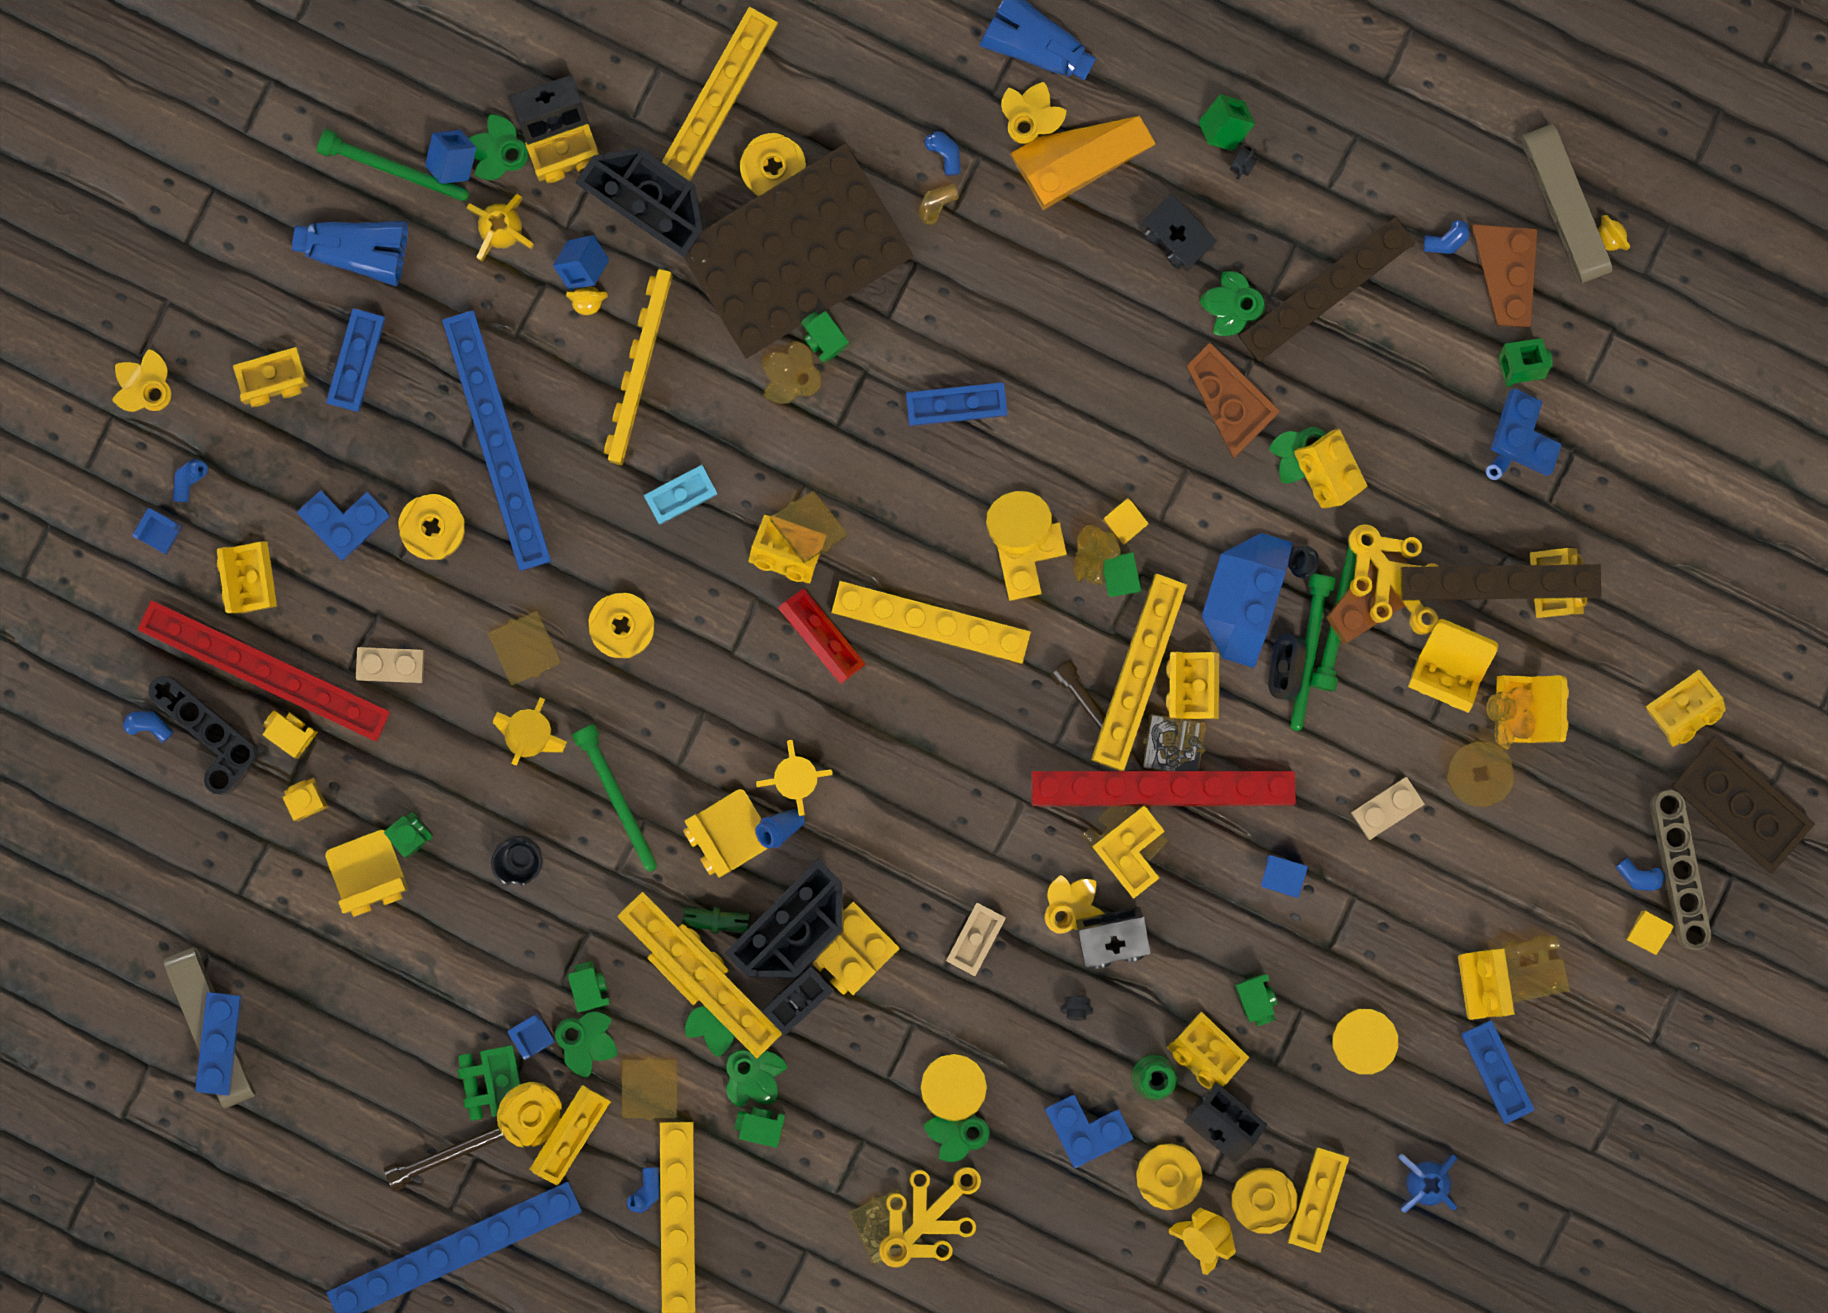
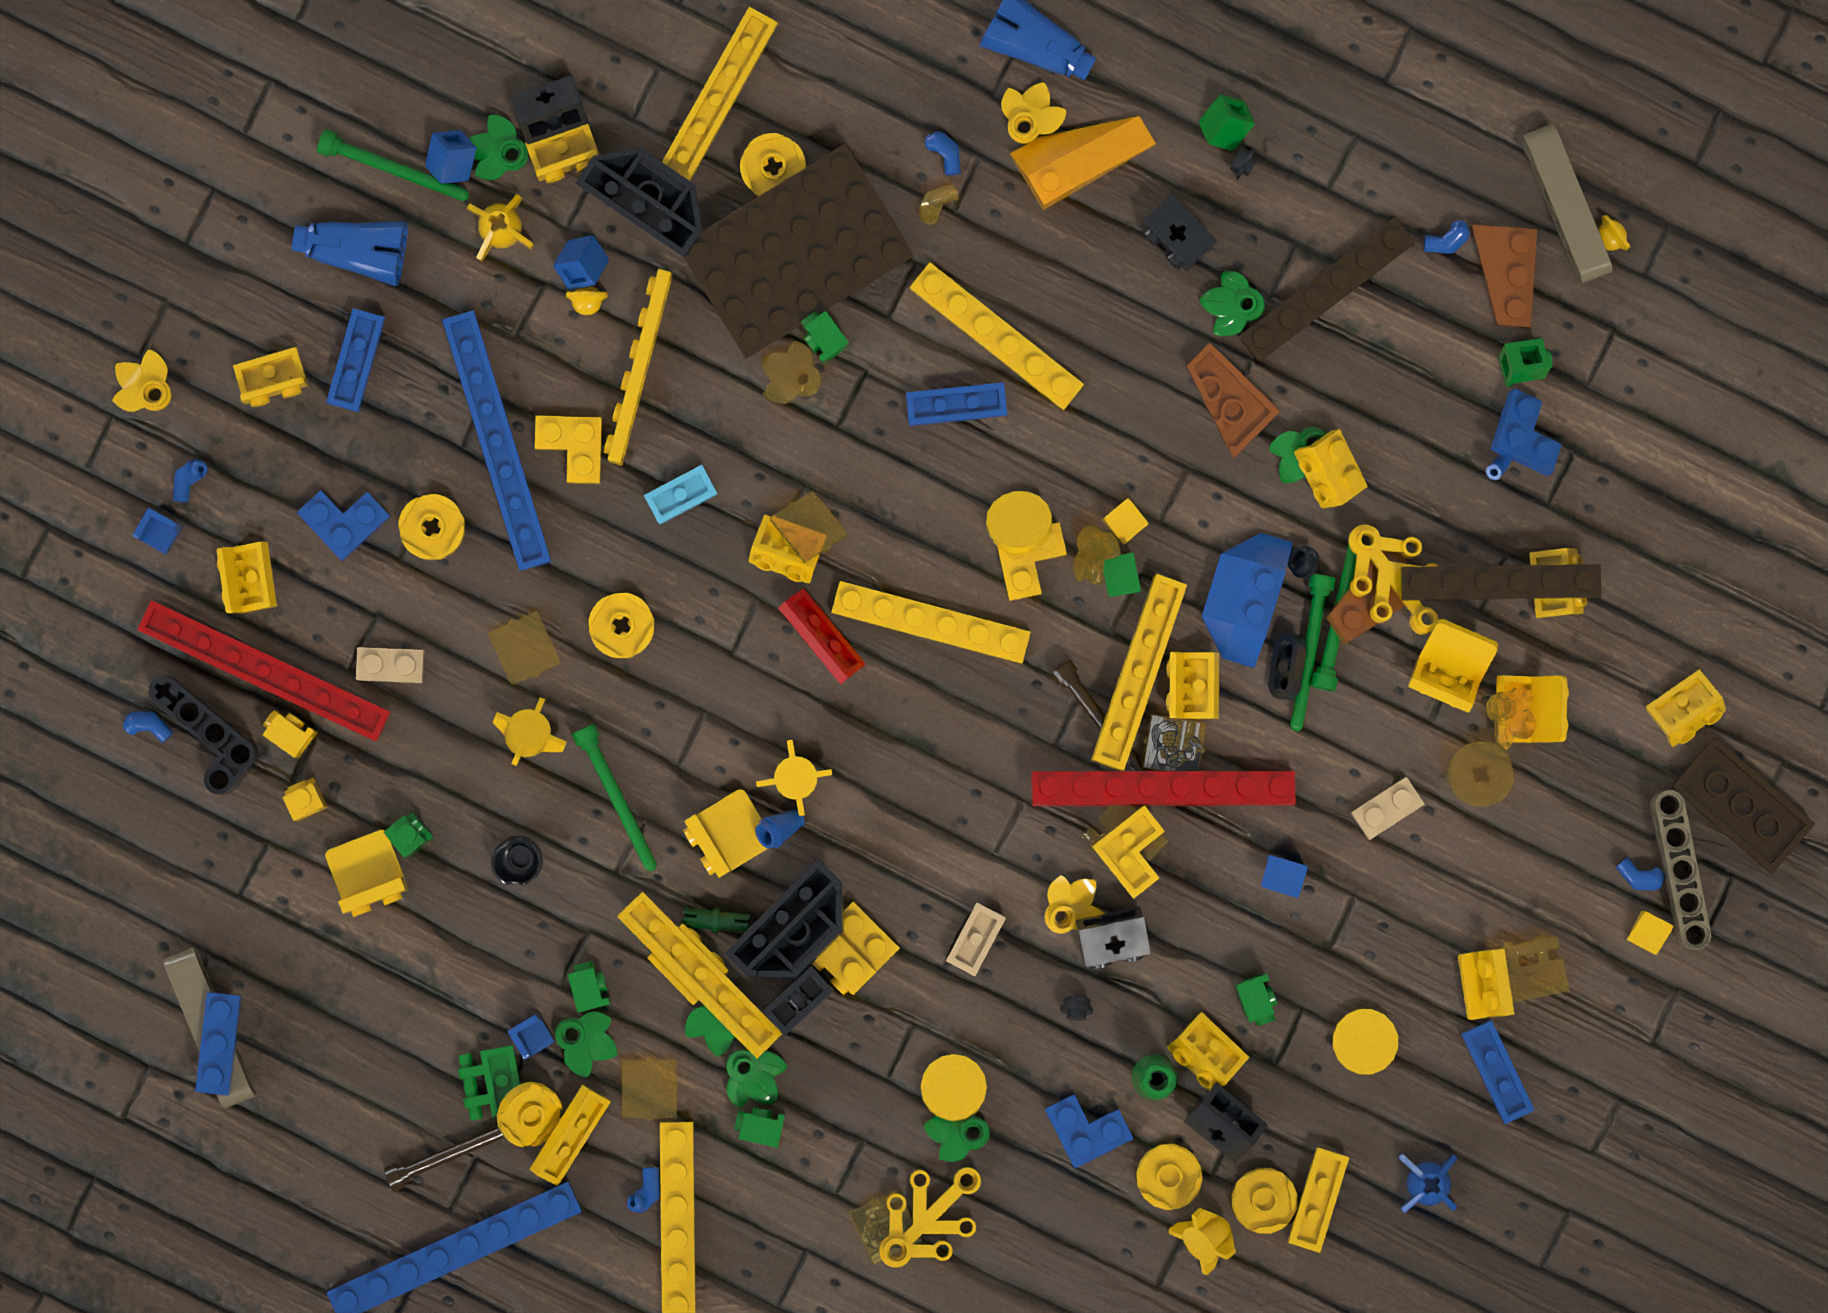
(580, 439): none -> yellow plate
(996, 336): none -> yellow plate

